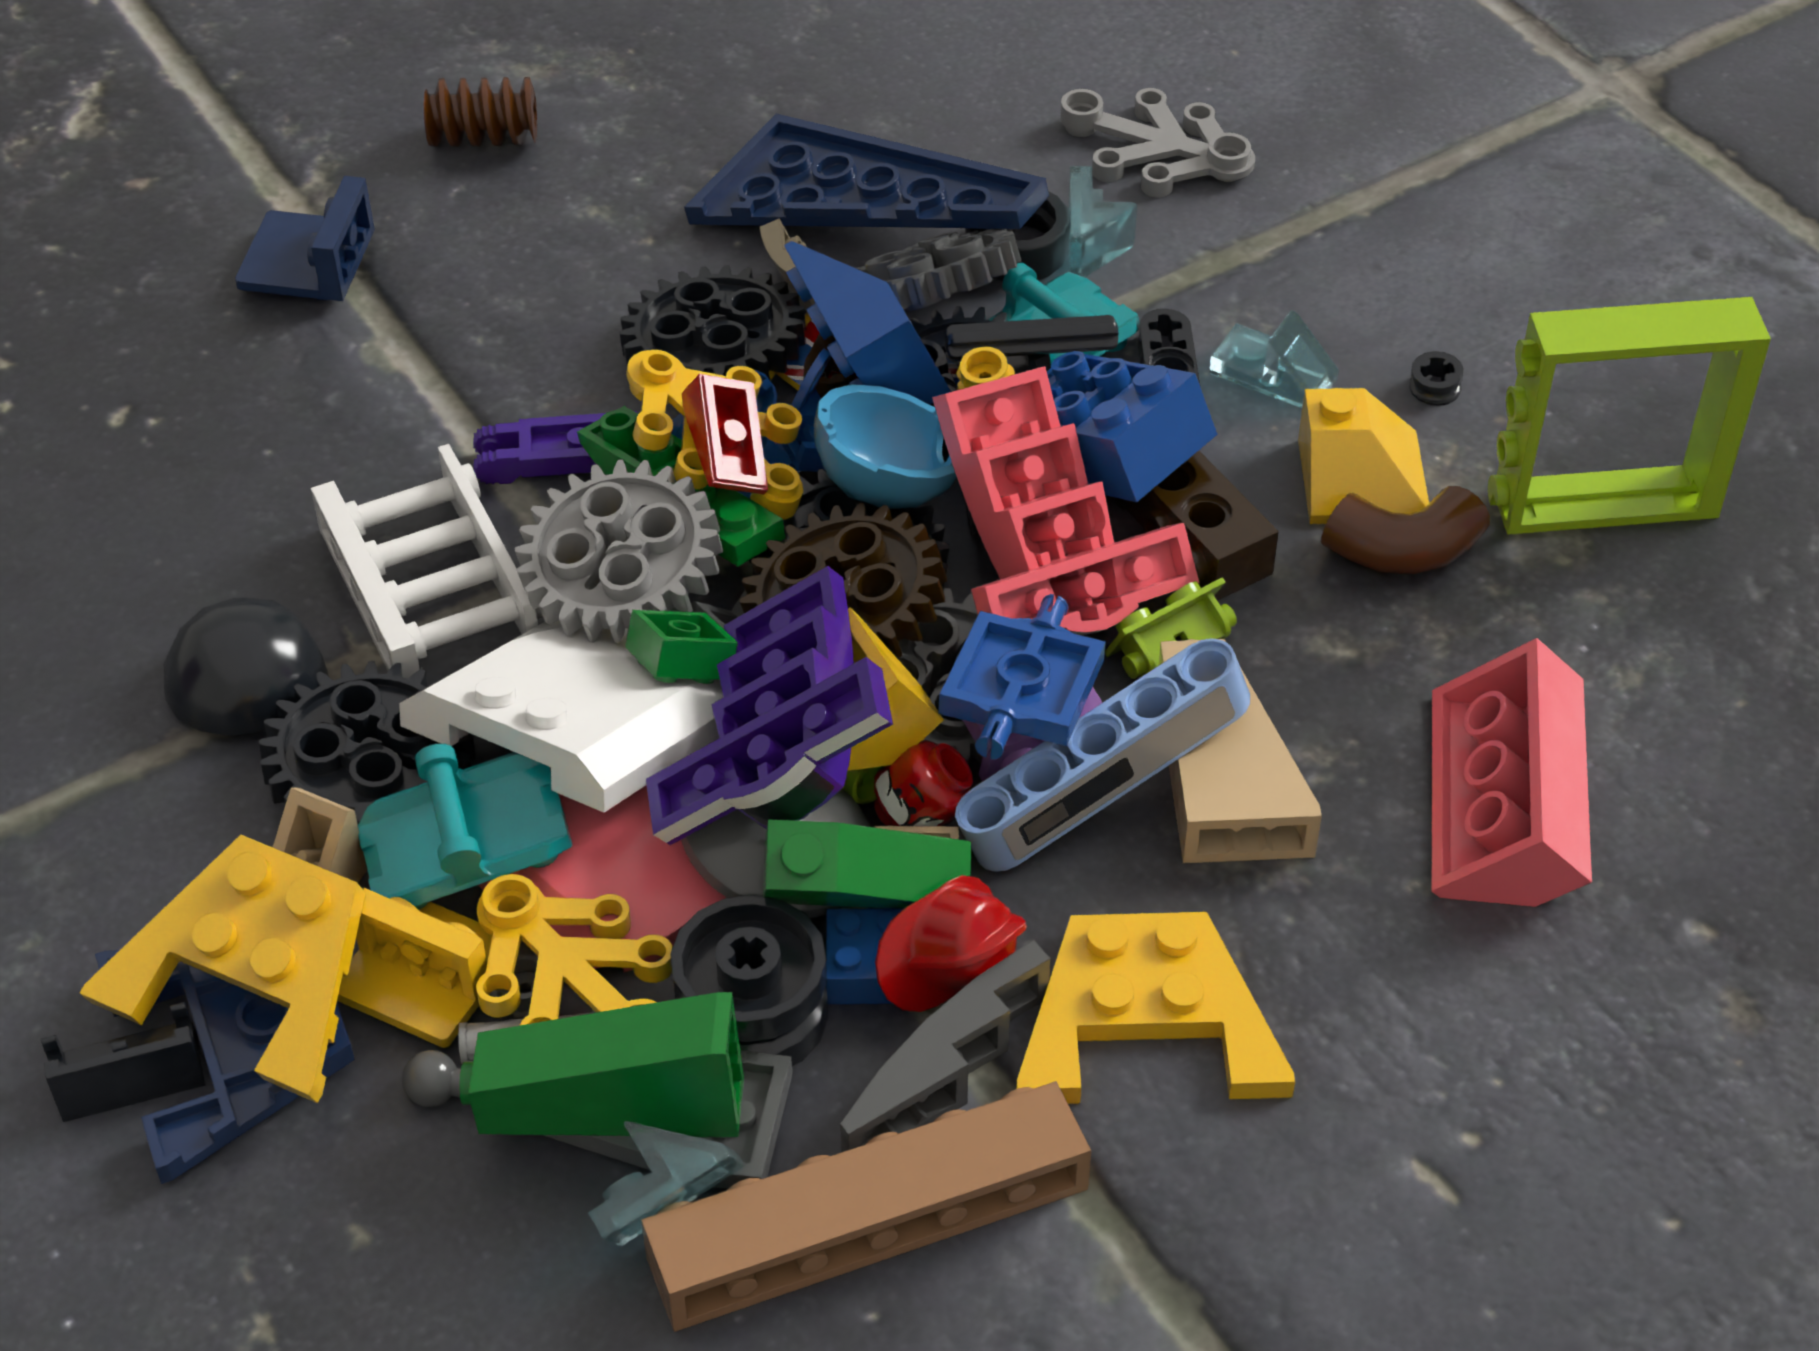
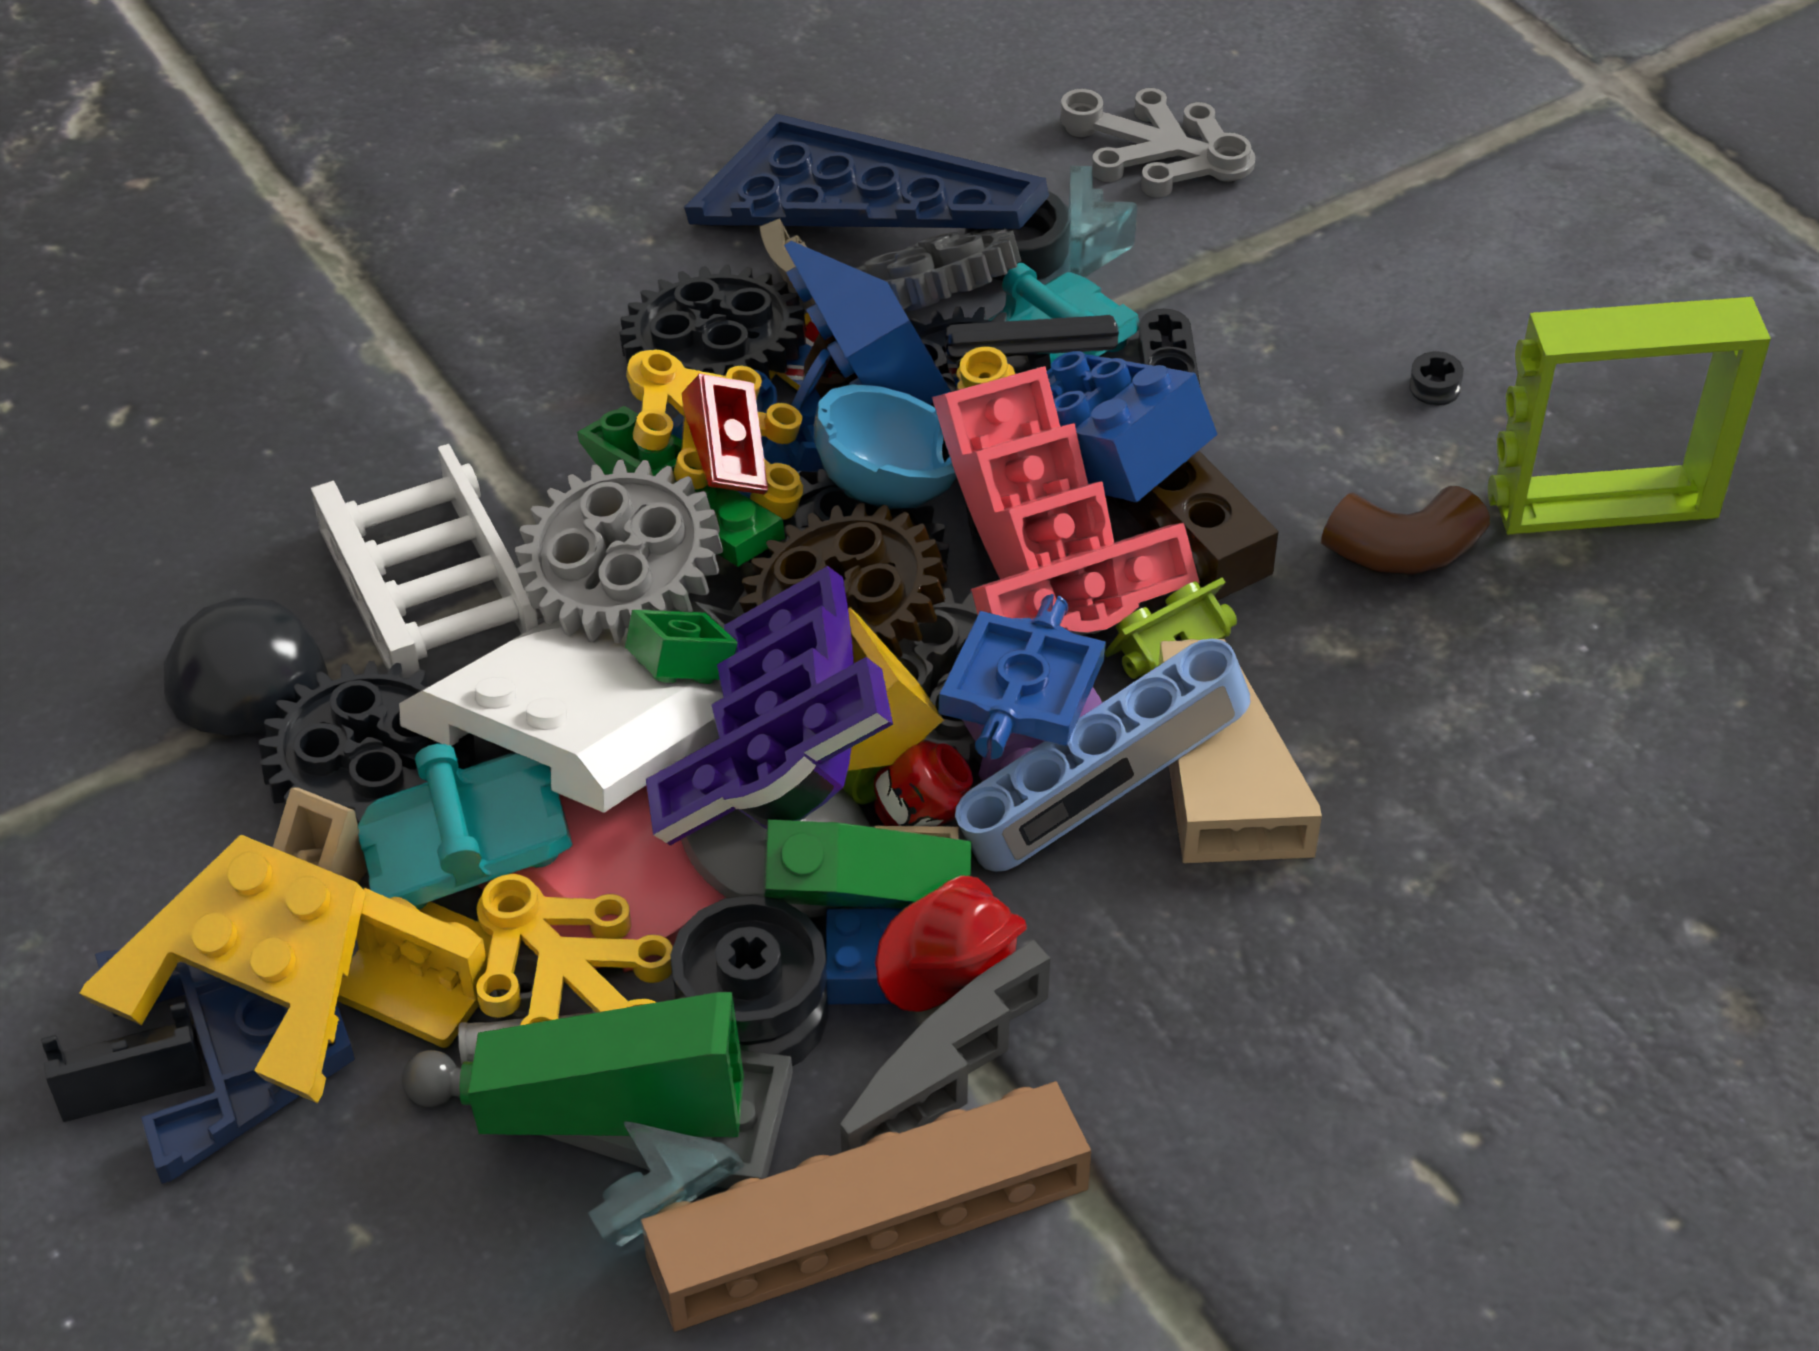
(311, 252): dark blue bracket -> none
(480, 113): reddish brown piece -> none
(532, 448): dark purple hinge -> none
(1146, 982): yellow wing -> none
(1277, 363): clear light blue slope -> none
(1360, 448): yellow slope -> none
(1510, 781): coral slope -> none

